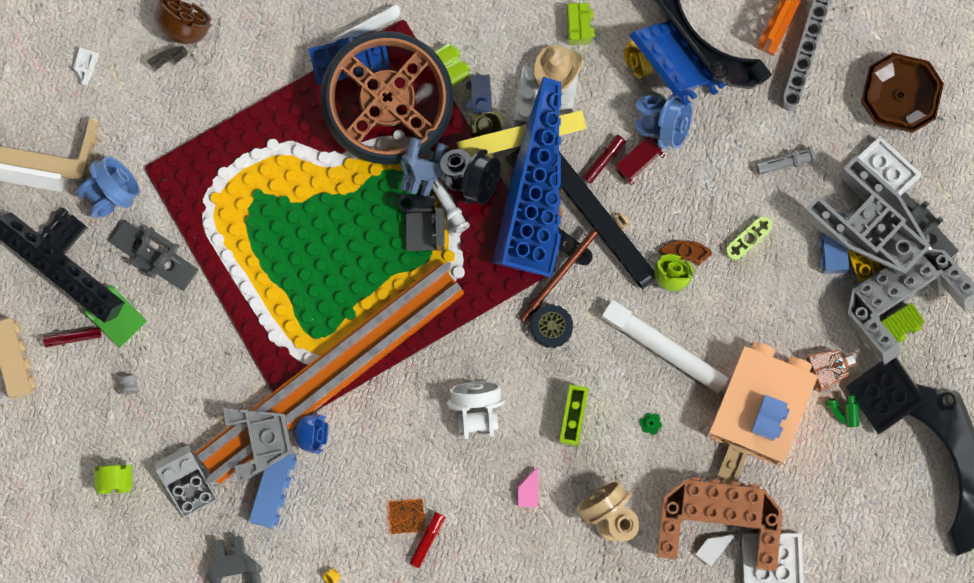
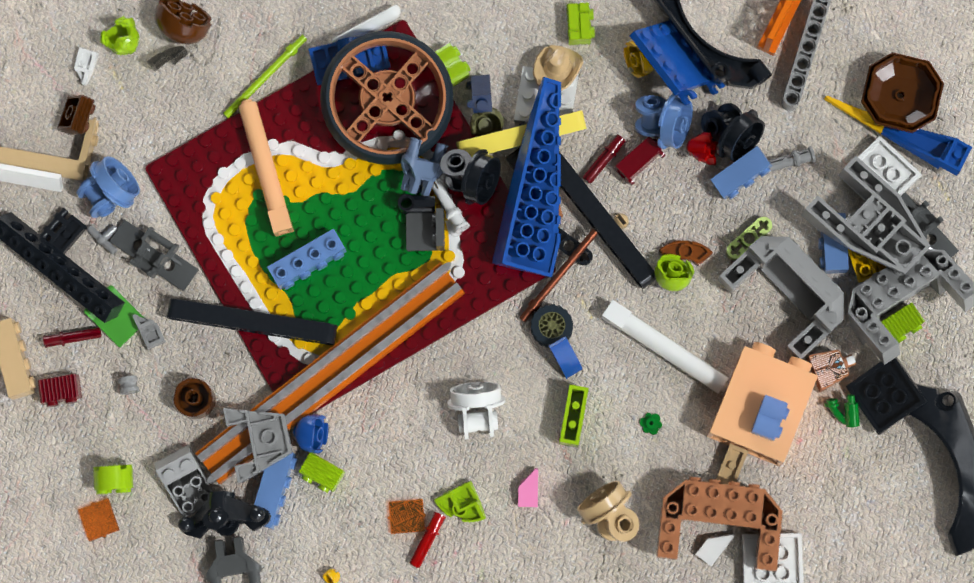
(60, 389): none -> dark red brick
(76, 115): none -> reddish brown brick
(98, 519): none -> clear orange piece
(102, 239): none -> light grey piece
(122, 37): none -> lime helmet
(149, 331): none -> light grey slope
(205, 398): none -> reddish brown brick
(224, 515): none -> black piece
(252, 321): none -> black beam
(265, 168): none -> light nougat brick
(291, 50): none -> lime bar
(307, 259): none -> medium blue brick
(321, 472): none -> lime brick
(462, 502): none -> lime brick
(565, 357): none -> blue slope
(702, 148): none -> red brick
(733, 130): none -> black piece
(742, 173): none -> medium blue brick
(798, 280): none -> light grey wedge
(929, 146): none -> blue plate

